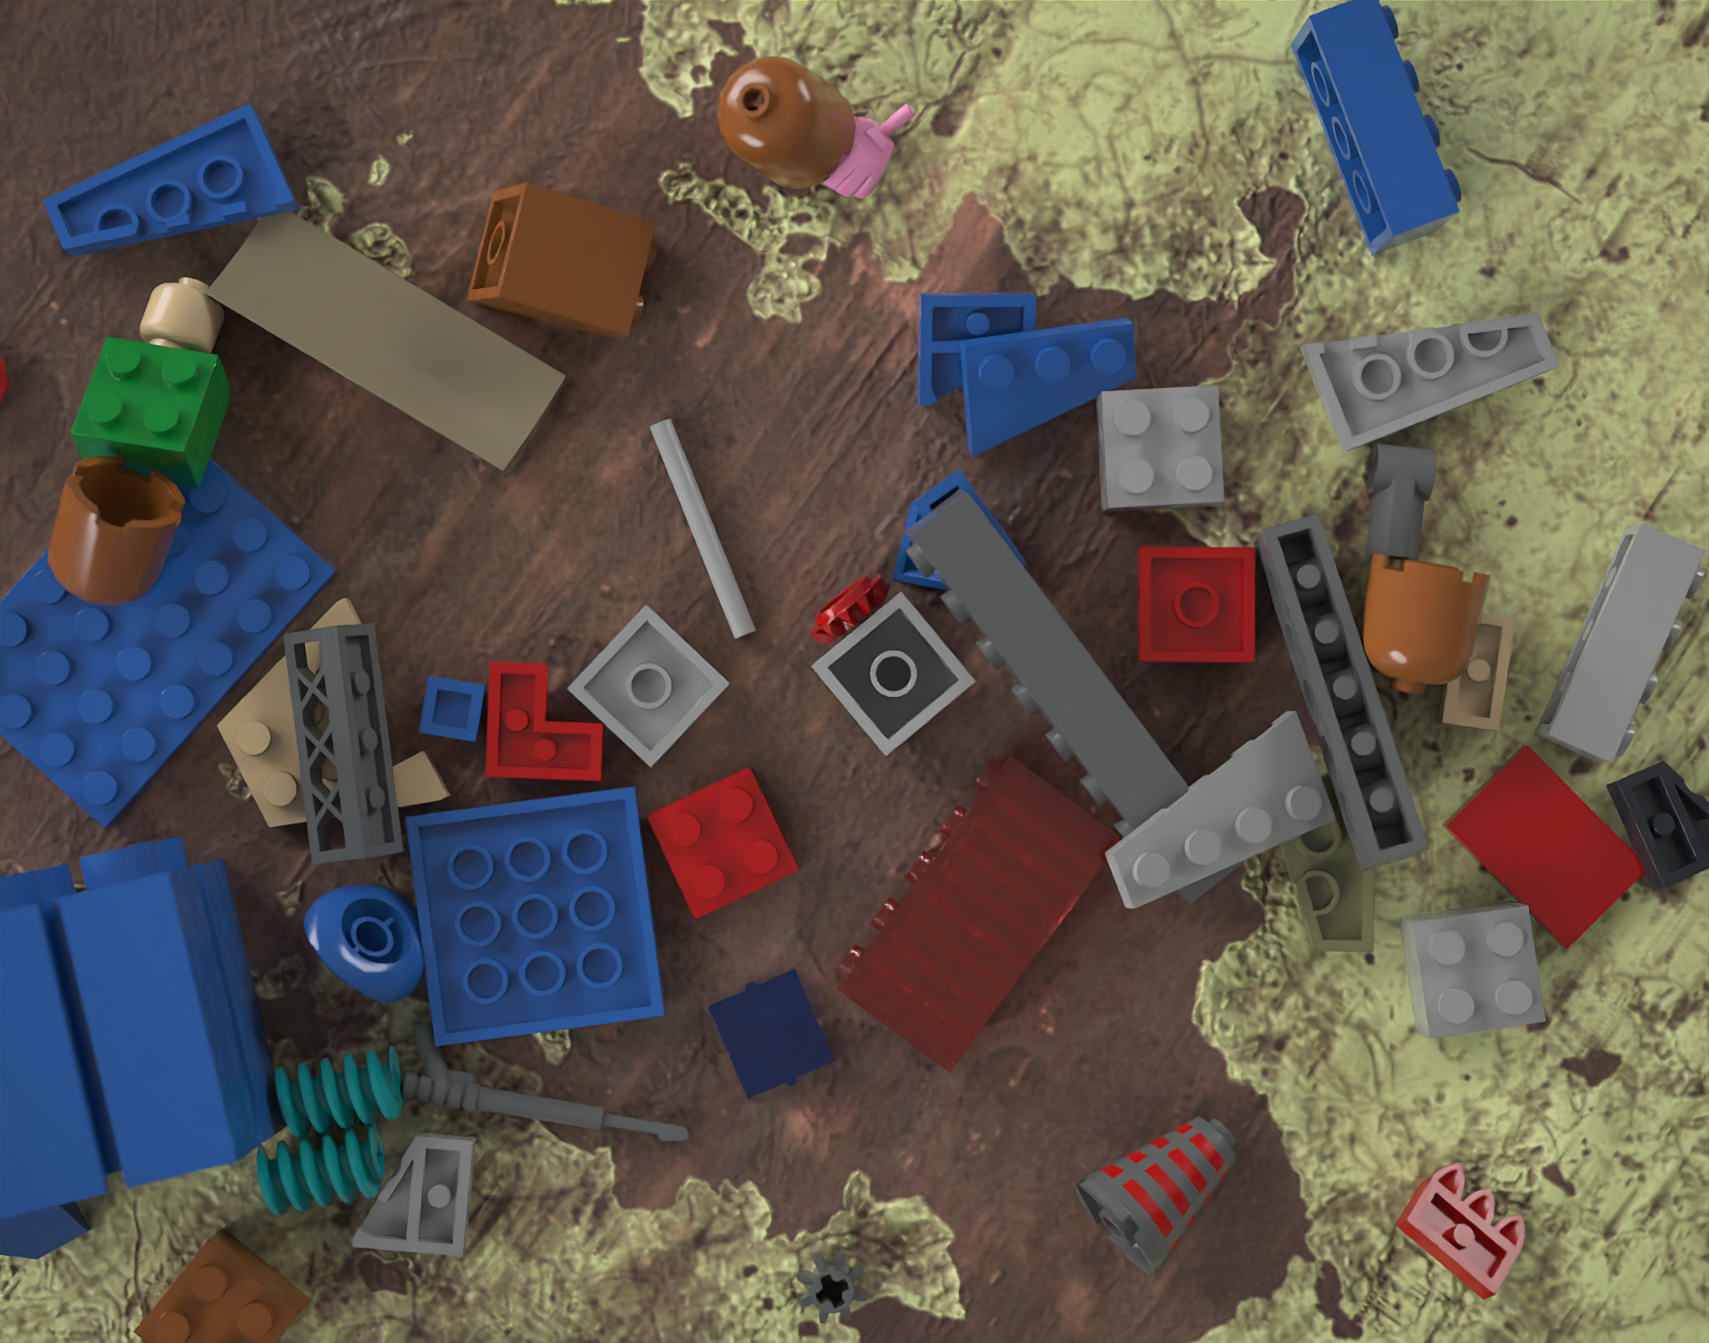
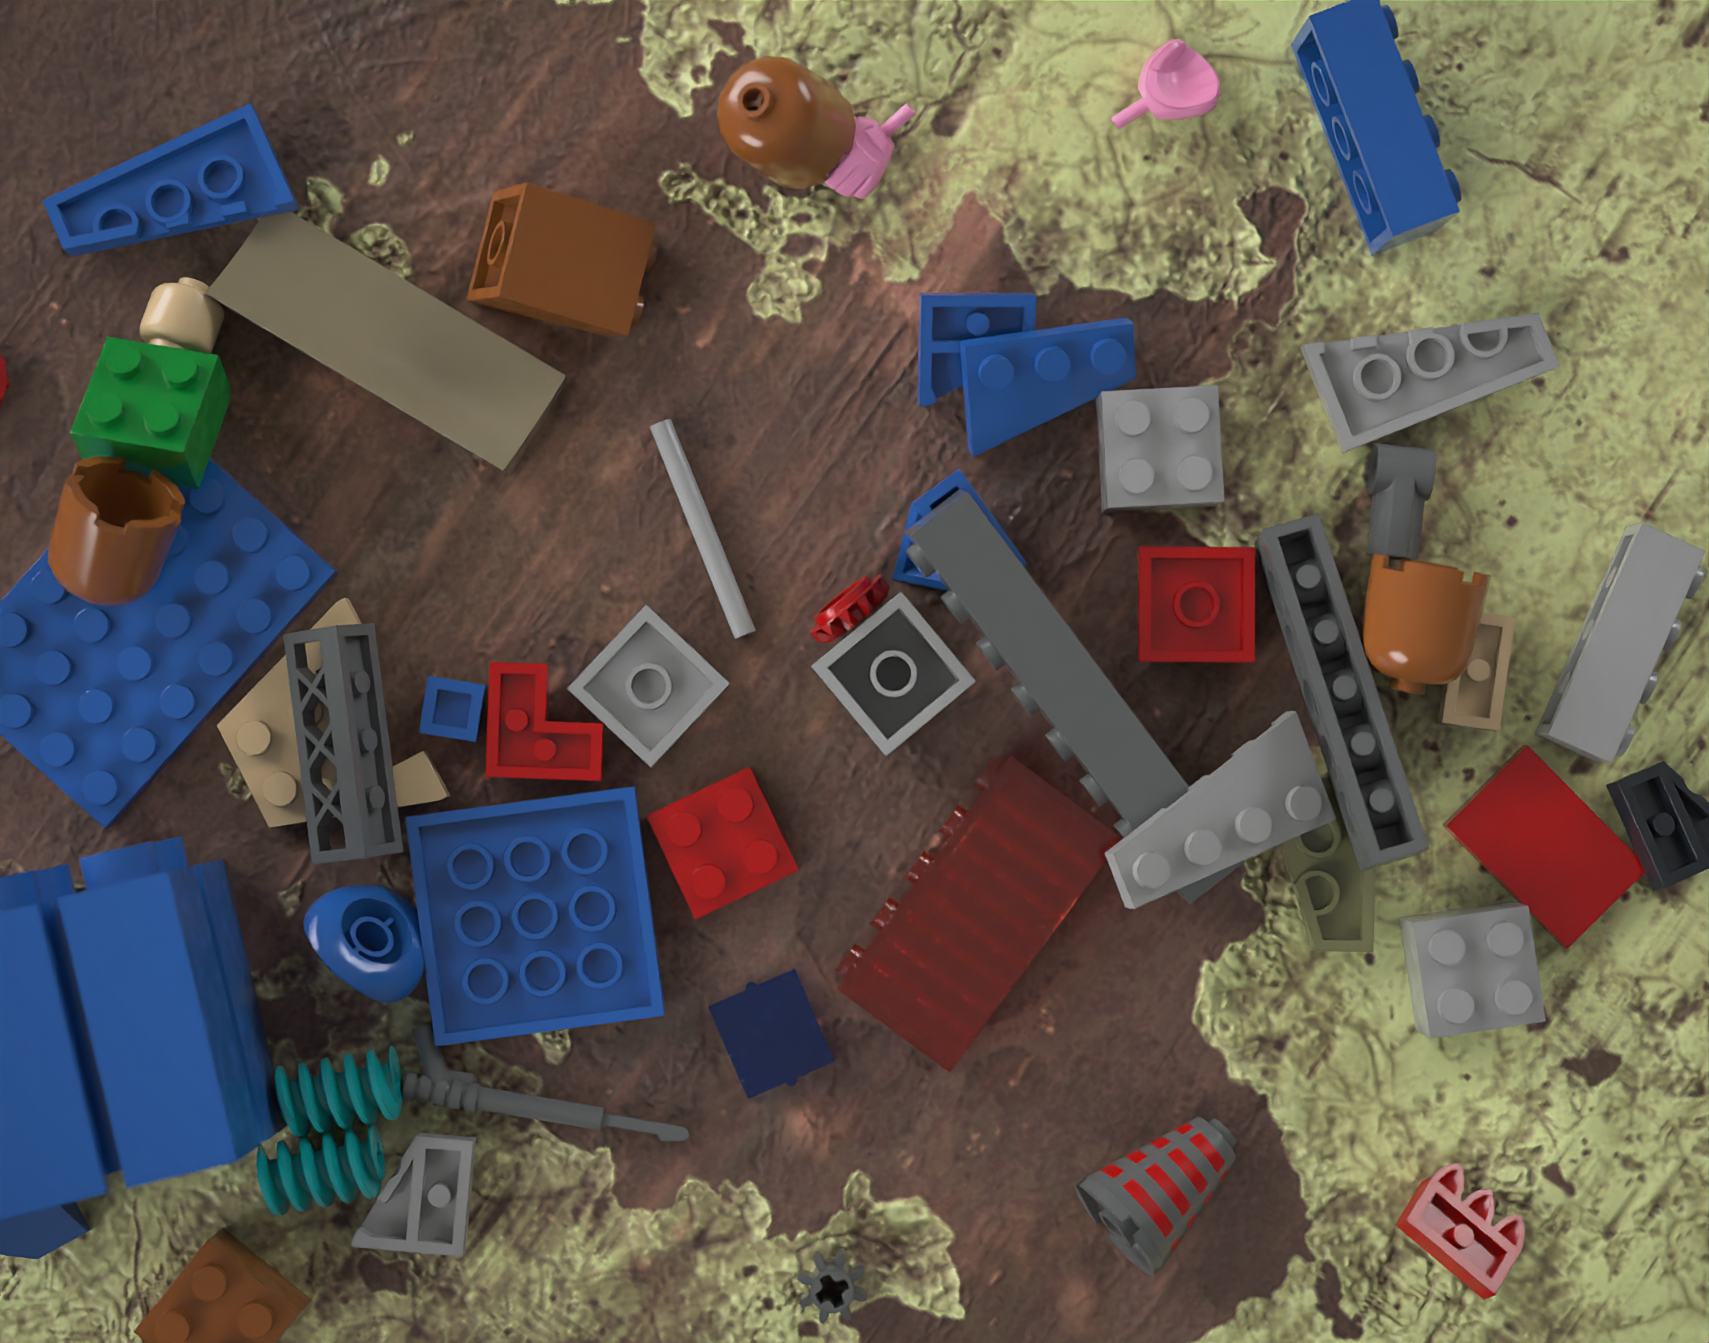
(1174, 85): none -> bright pink piece

